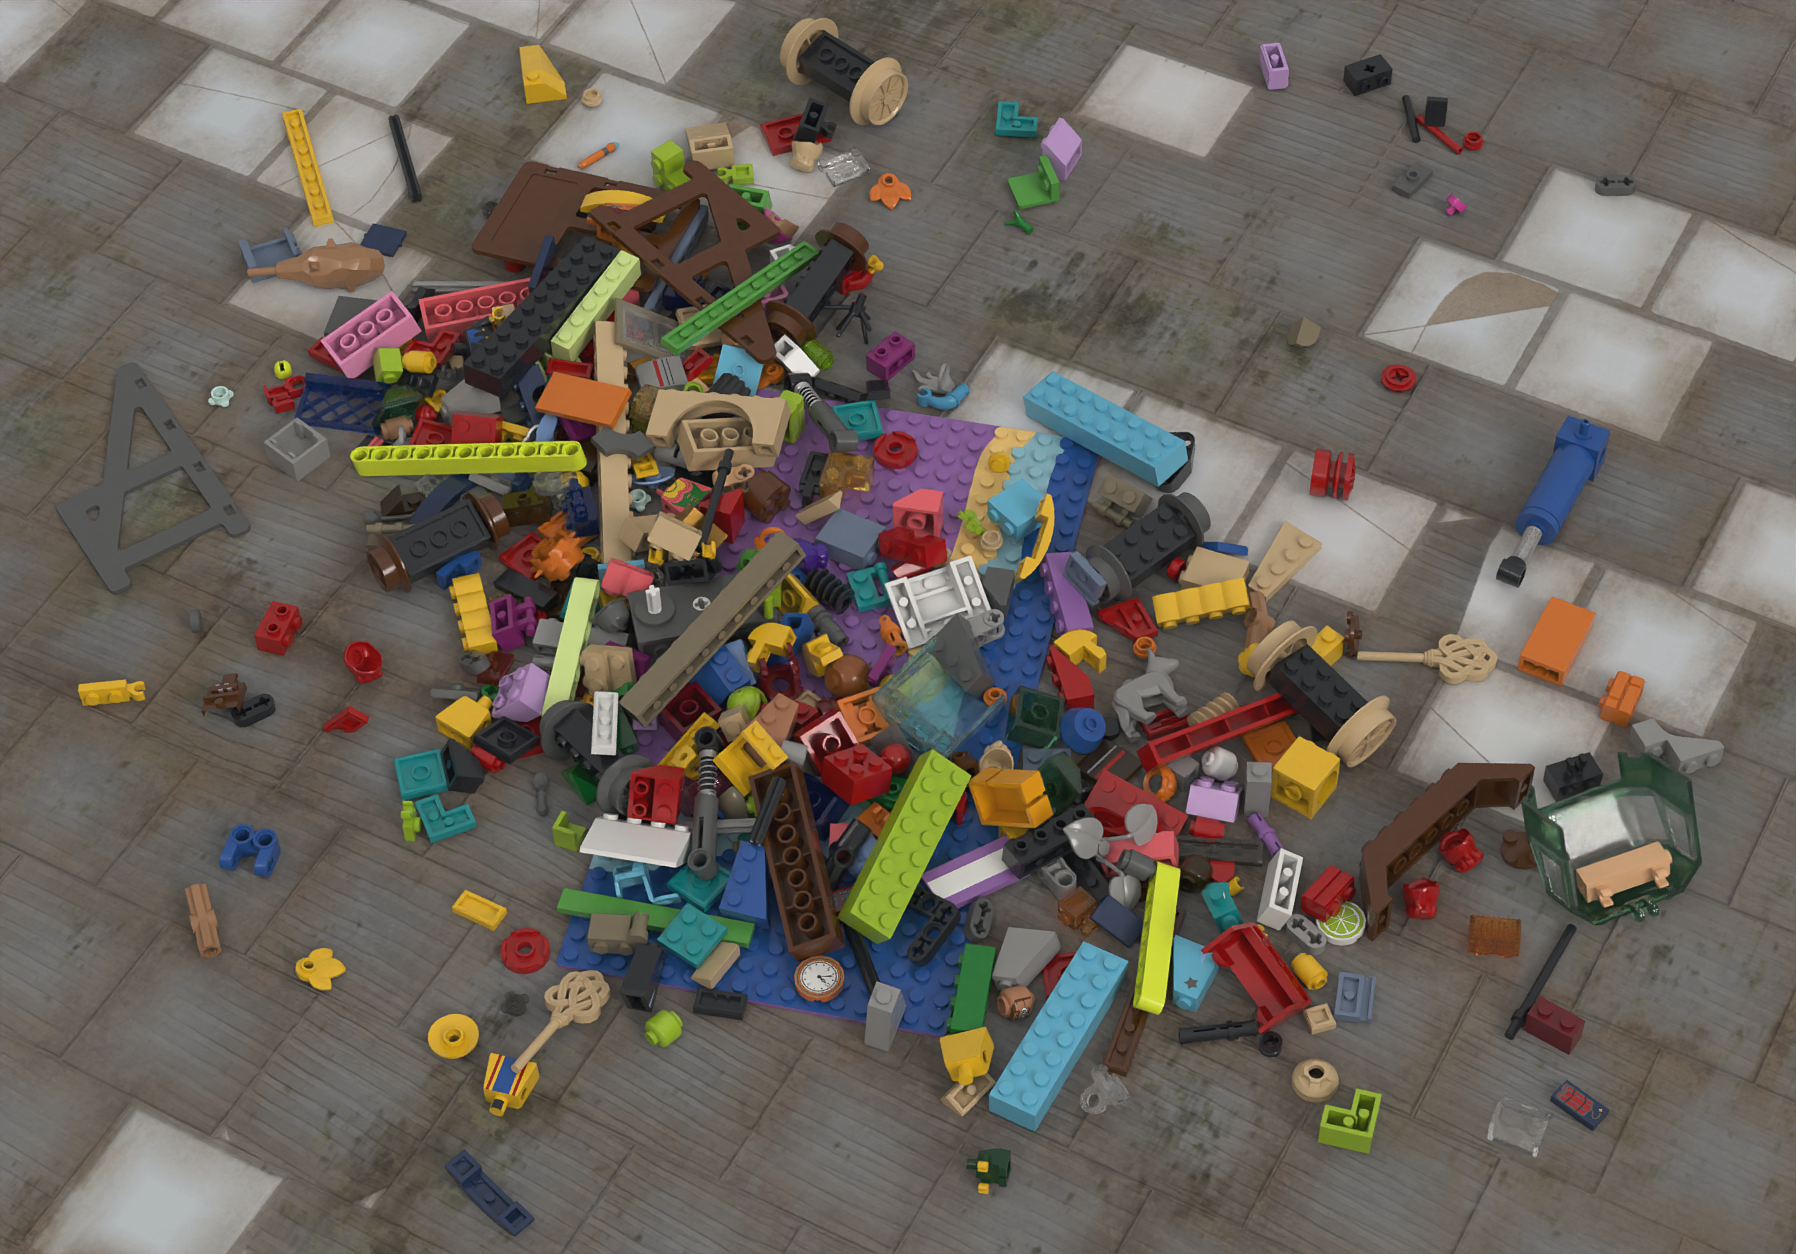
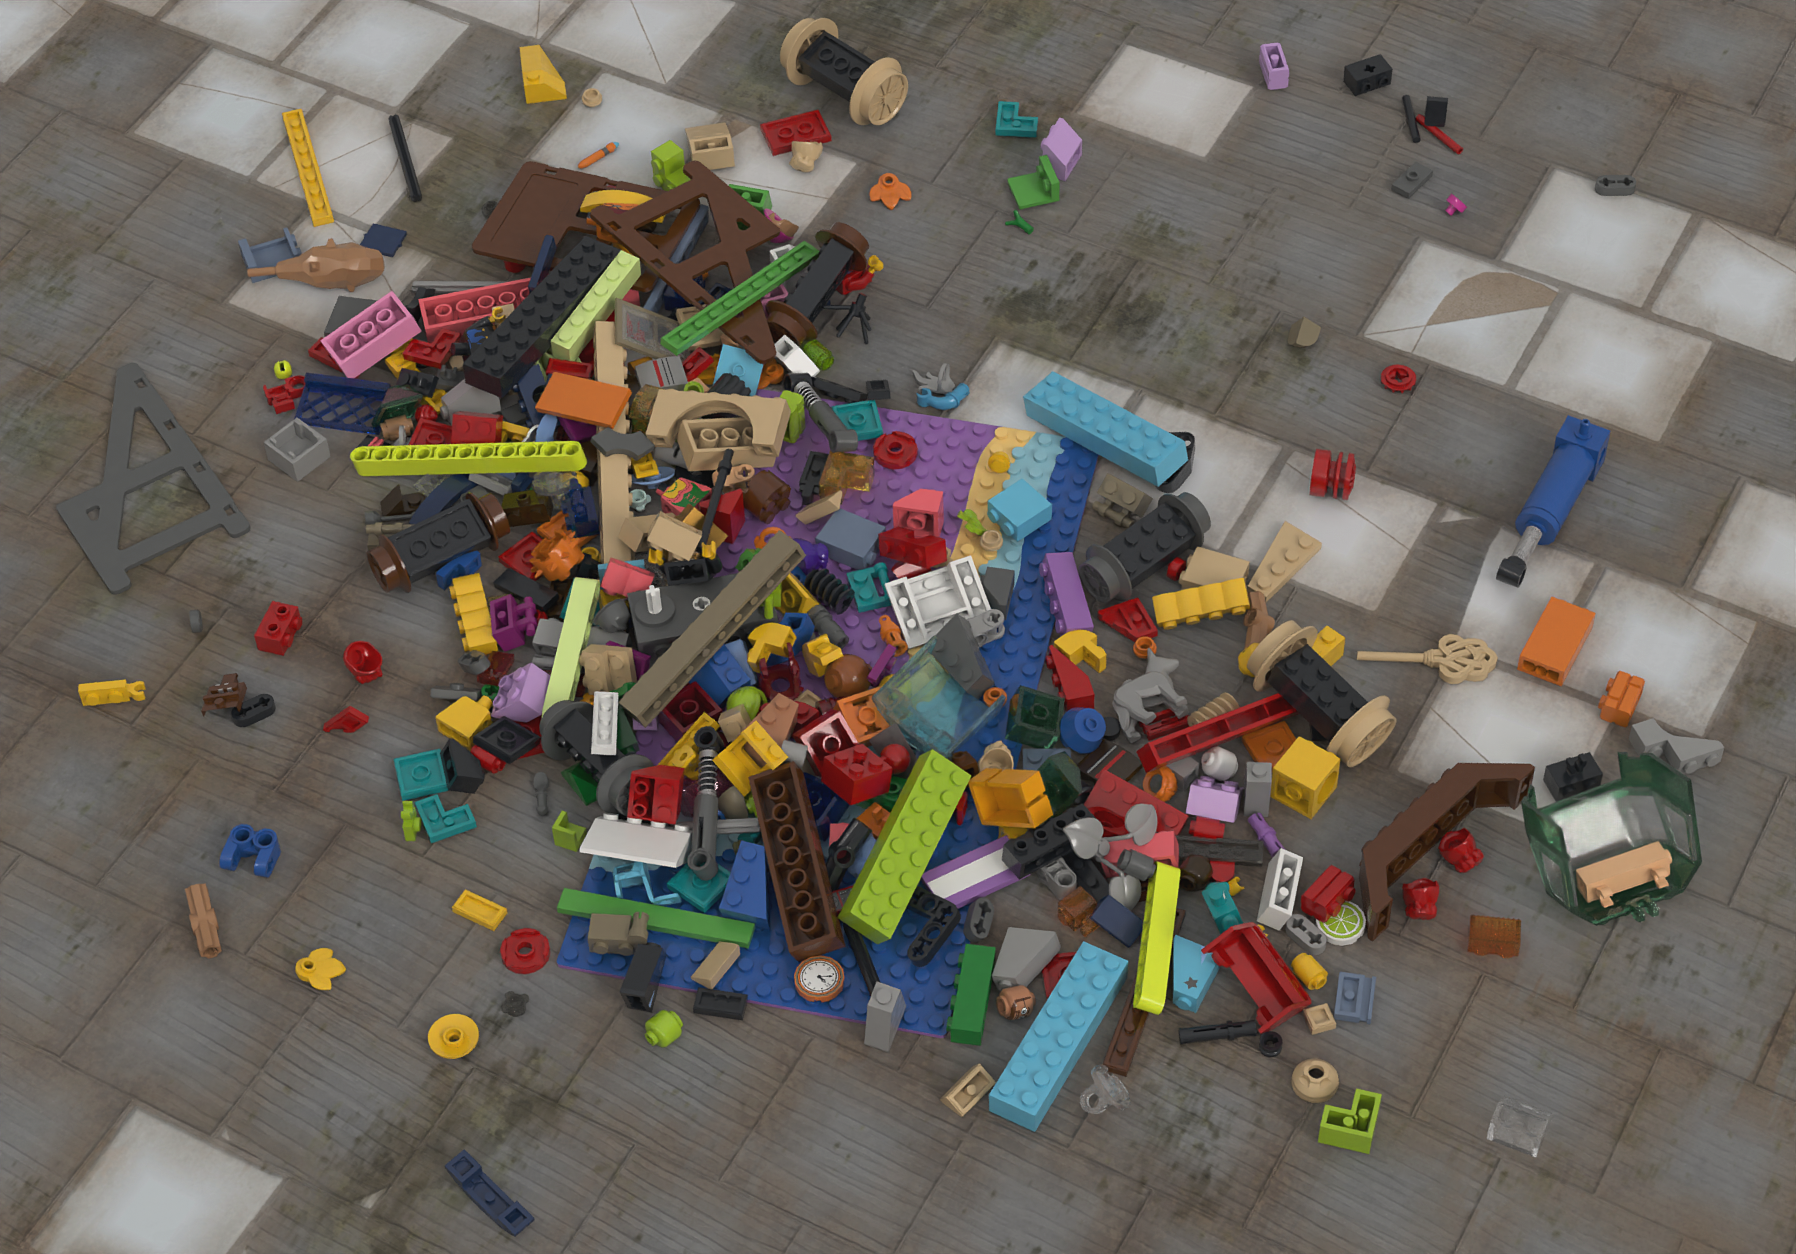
(220, 396): light aqua plate -> none
(387, 365): lime brick -> none
(419, 361): yellow brick -> none
(506, 1088): yellow torso -> none
(586, 996): tan piece -> none
(692, 935): teal plate -> none
(739, 174): lime plate -> none
(767, 811): black axle -> none
(813, 123): black brick -> none
(844, 167): clear plate -> none
(890, 356): magenta brick -> none
(967, 1054): yellow torso -> none
(991, 1167): dark green piece -> none
(1045, 515): yellow slope -> none
(1084, 578): sand blue plate -> none
(1226, 548): blue tile -> none
(1352, 635): reddish brown piece -> none
(1473, 140): red plate -> none
(1517, 850): reddish brown piece -> none
(1519, 1016): black bar -> none
(1554, 1025): dark red brick -> none
(1579, 1105): tile -> none

